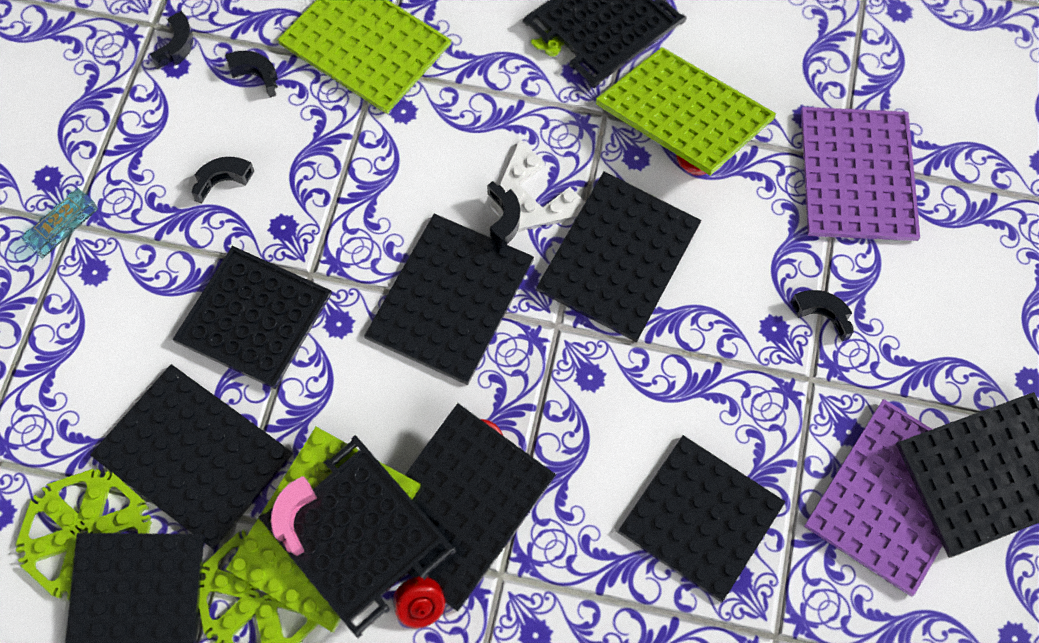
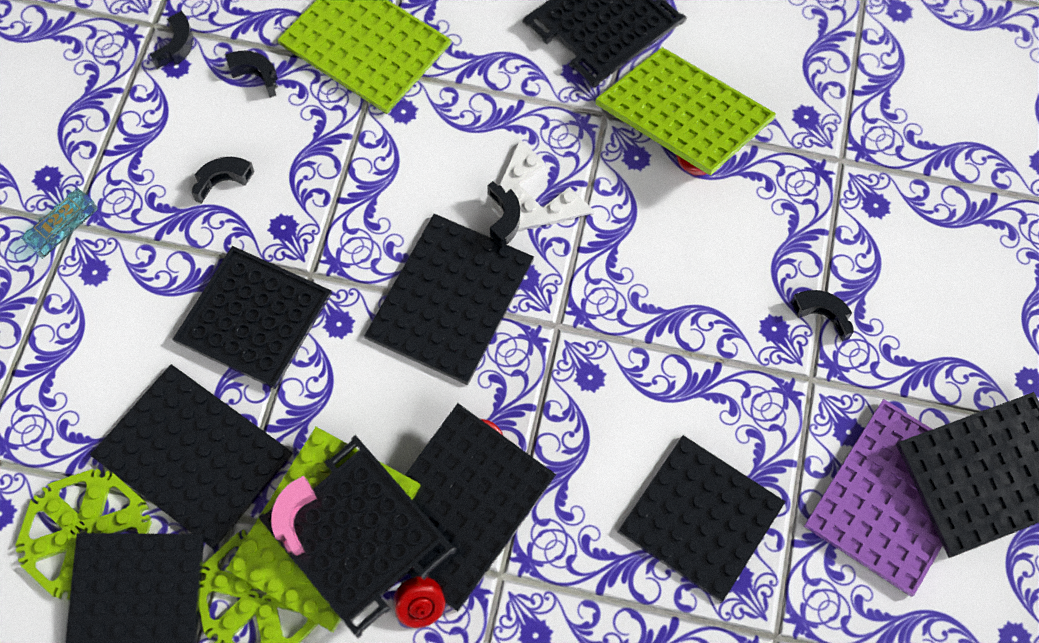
(552, 48): lime plate -> none
(619, 256): black plate -> none
(859, 174): medium lavender plate -> none

